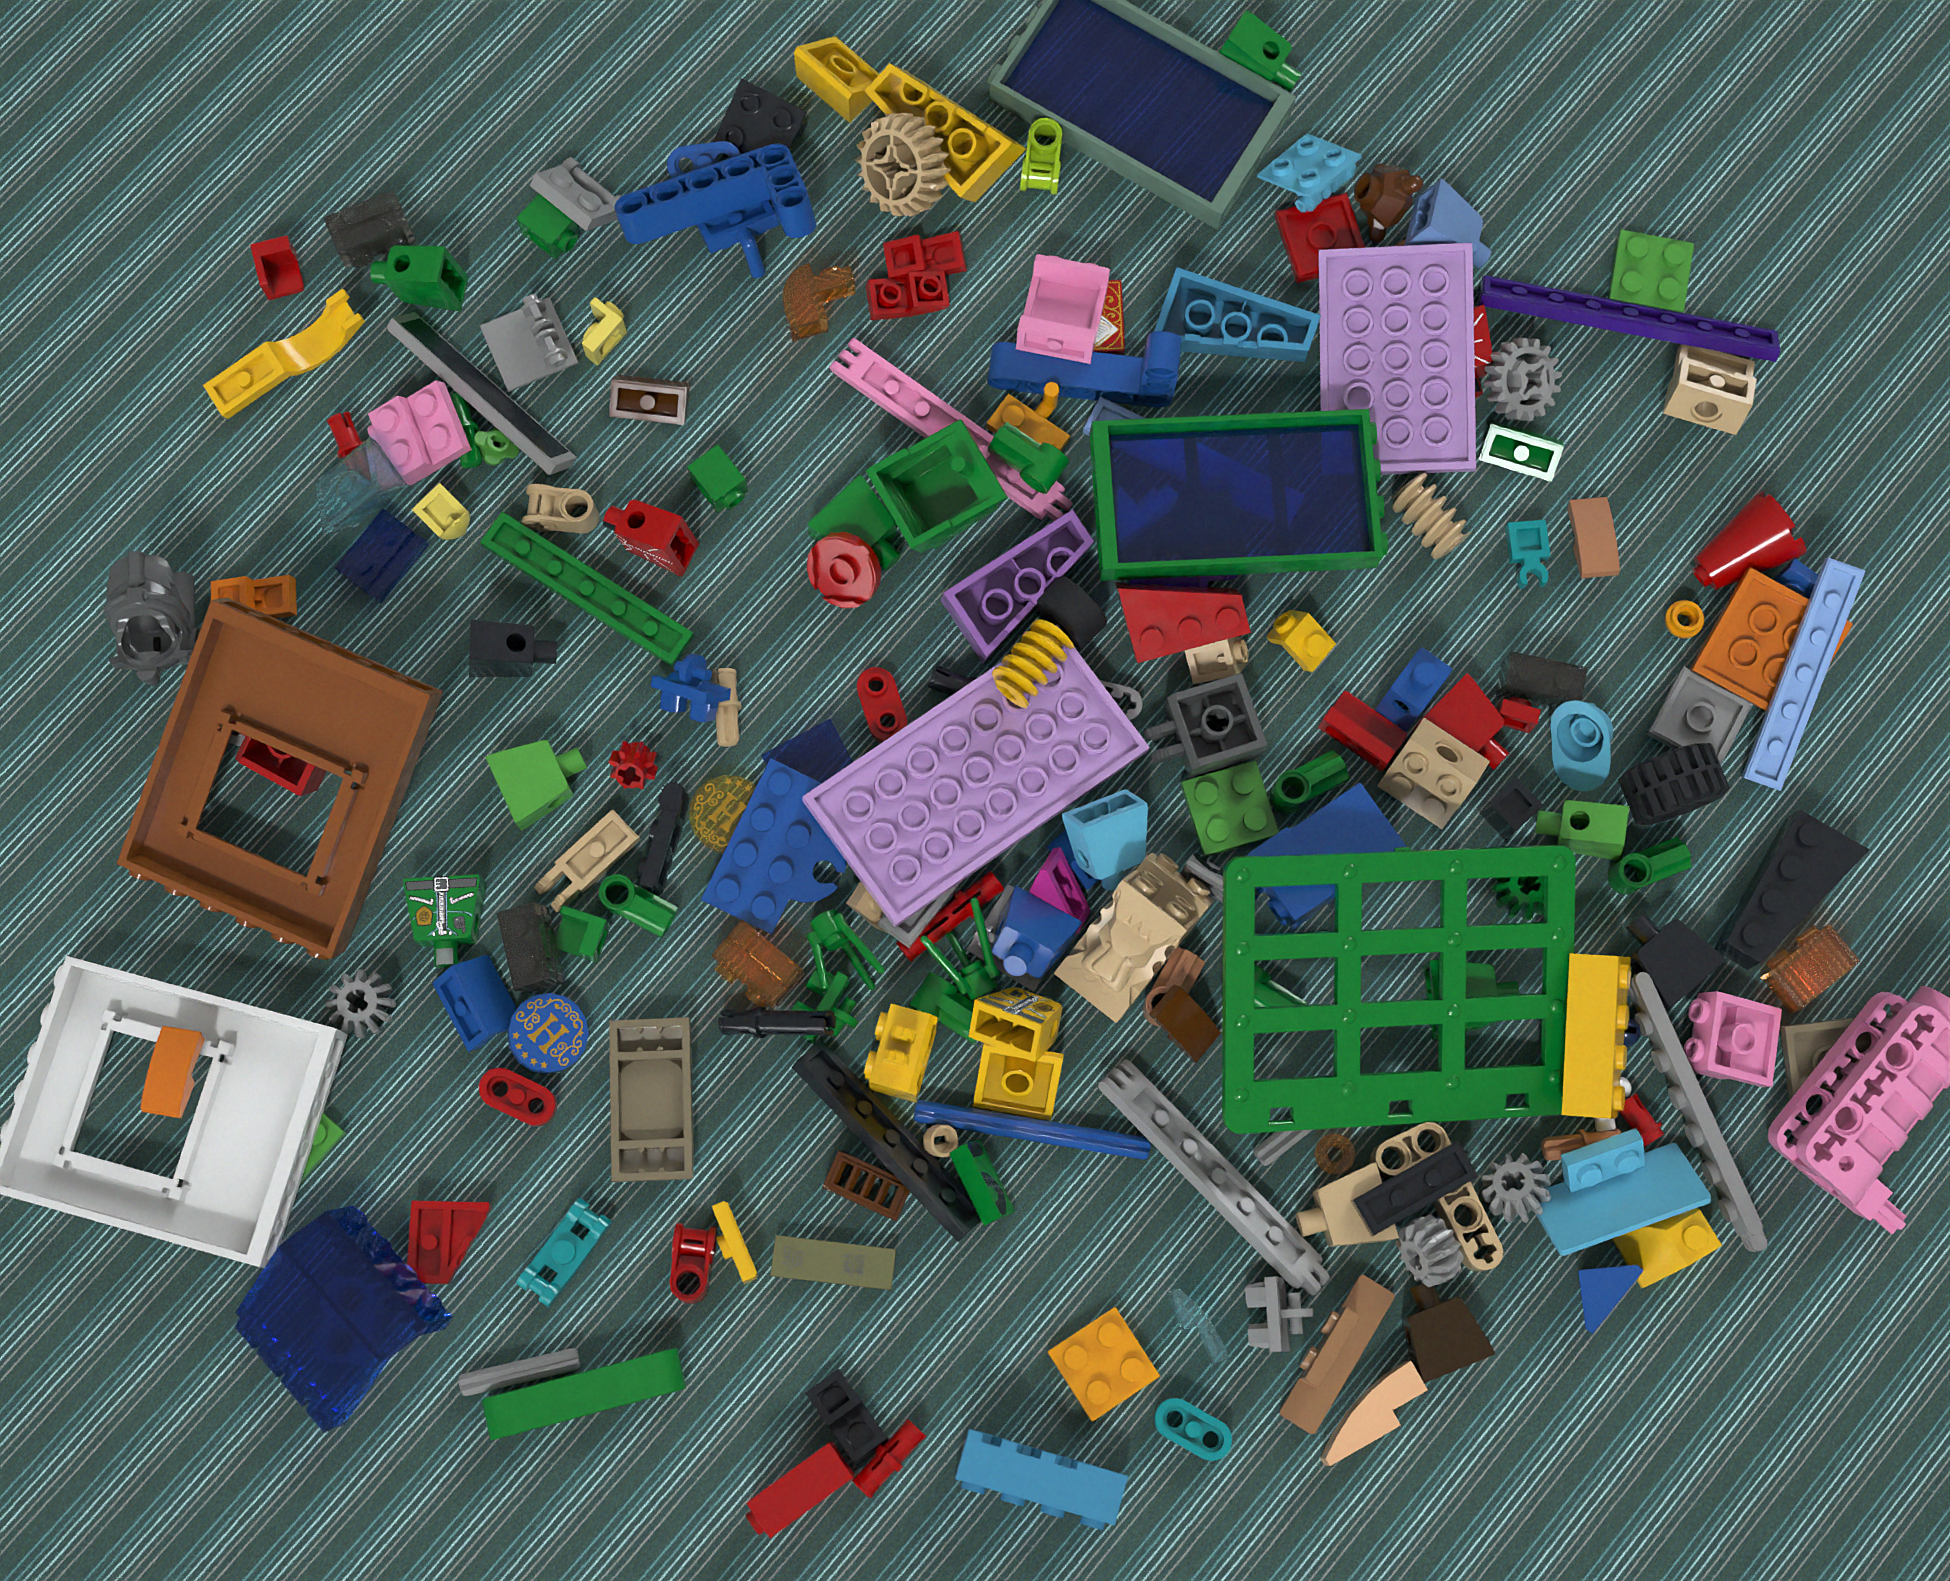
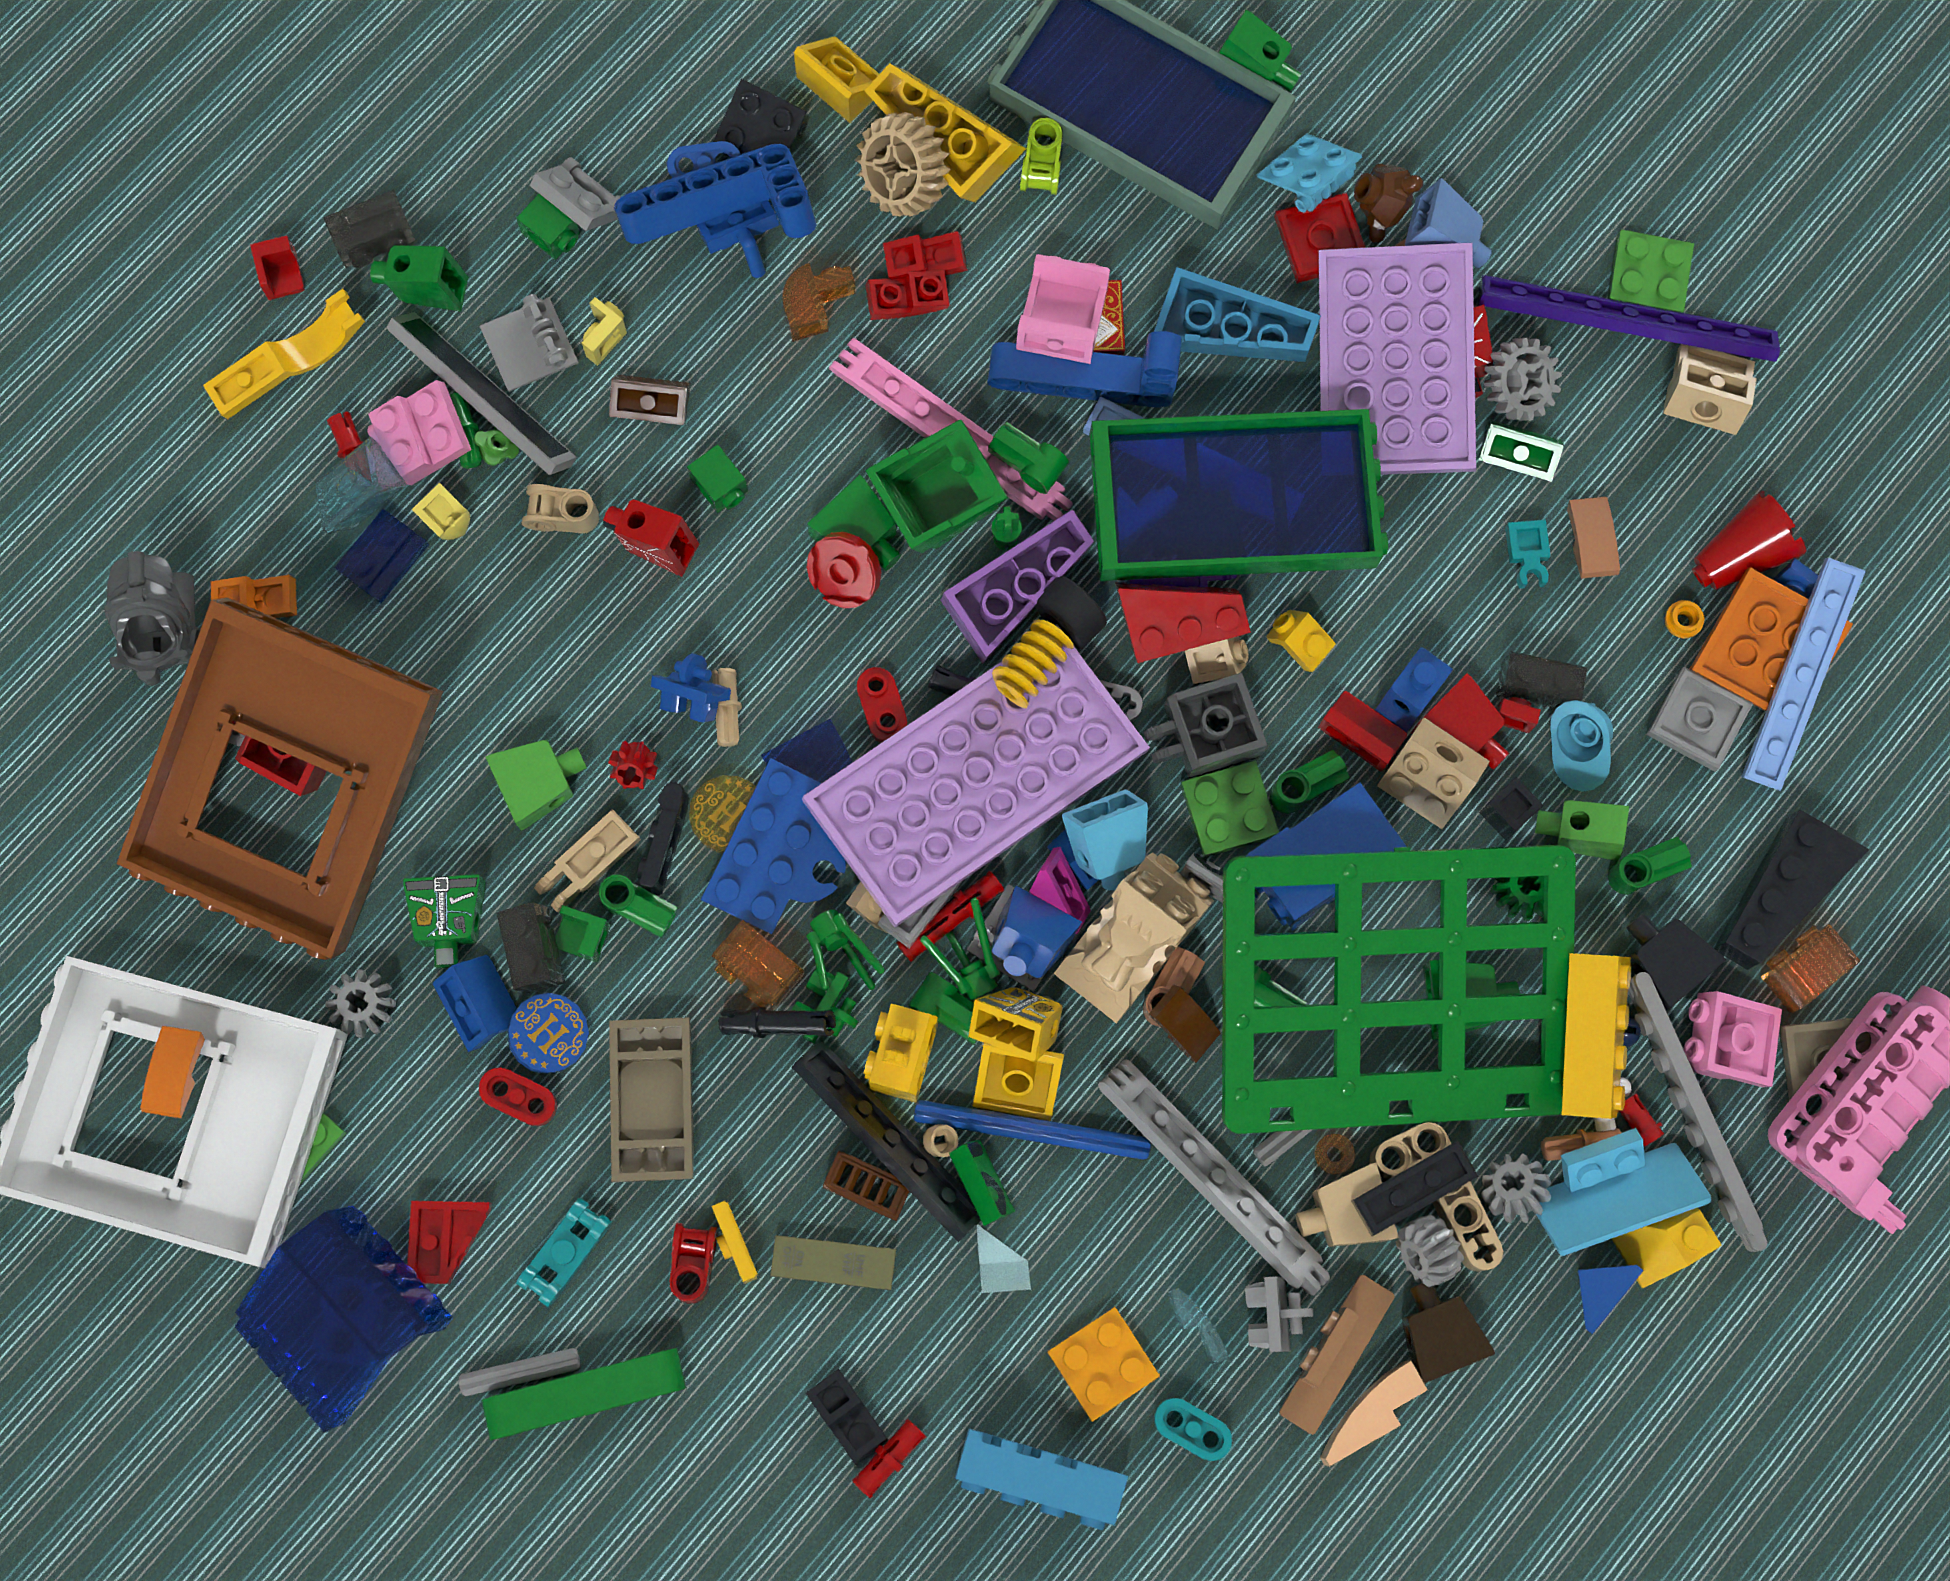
(492, 648): black torso -> none
(587, 589): green plate -> none
(798, 1491): red brick -> none
(1000, 1266): none -> clear light blue sticker
(1006, 529): none -> green axle
(1029, 421): light orange plate -> none
(1429, 517): tan piece -> none
(1673, 783): black tyre -> none

